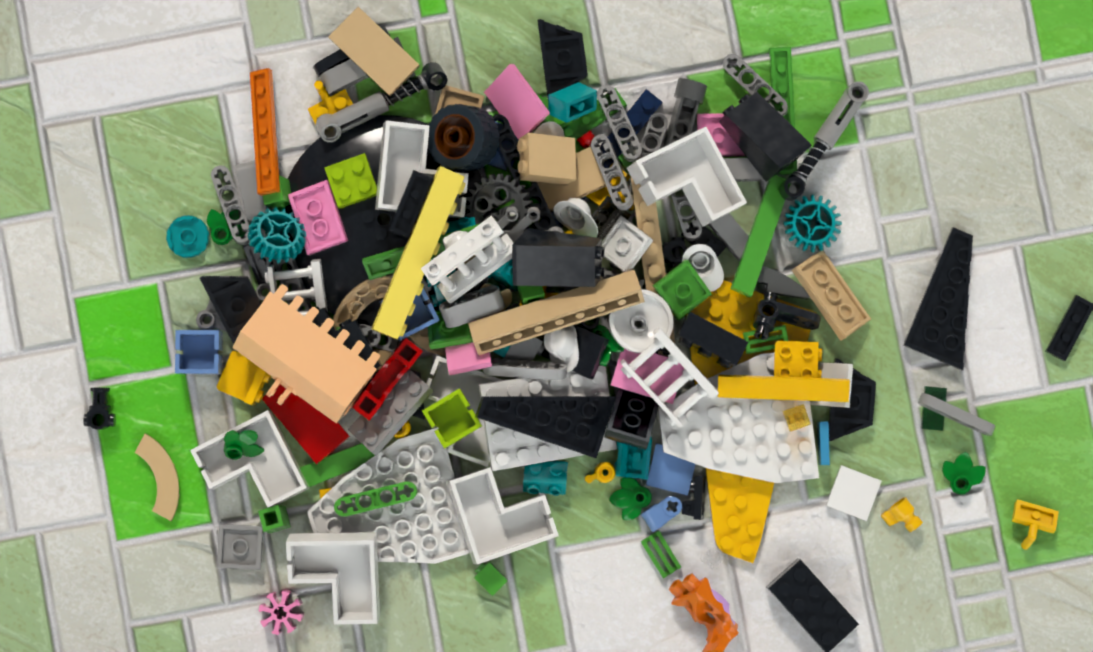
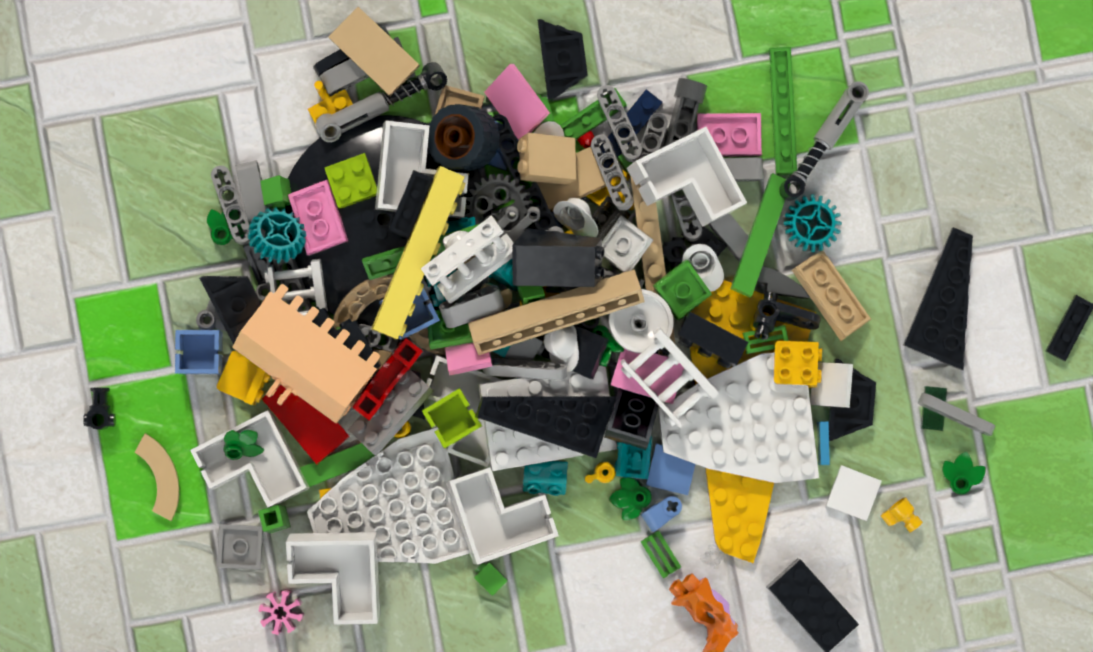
(188, 236): teal tile -> none
(264, 132): orange tile -> none
(376, 501): bright green beam -> none
(572, 102): teal brick -> none
(696, 507): black hinge -> none
(757, 83): light grey beam -> none
(763, 135): black slope -> none
(783, 388): yellow tile -> none
(796, 417): clear yellow tile -> none
(1036, 518): yellow plate -> none

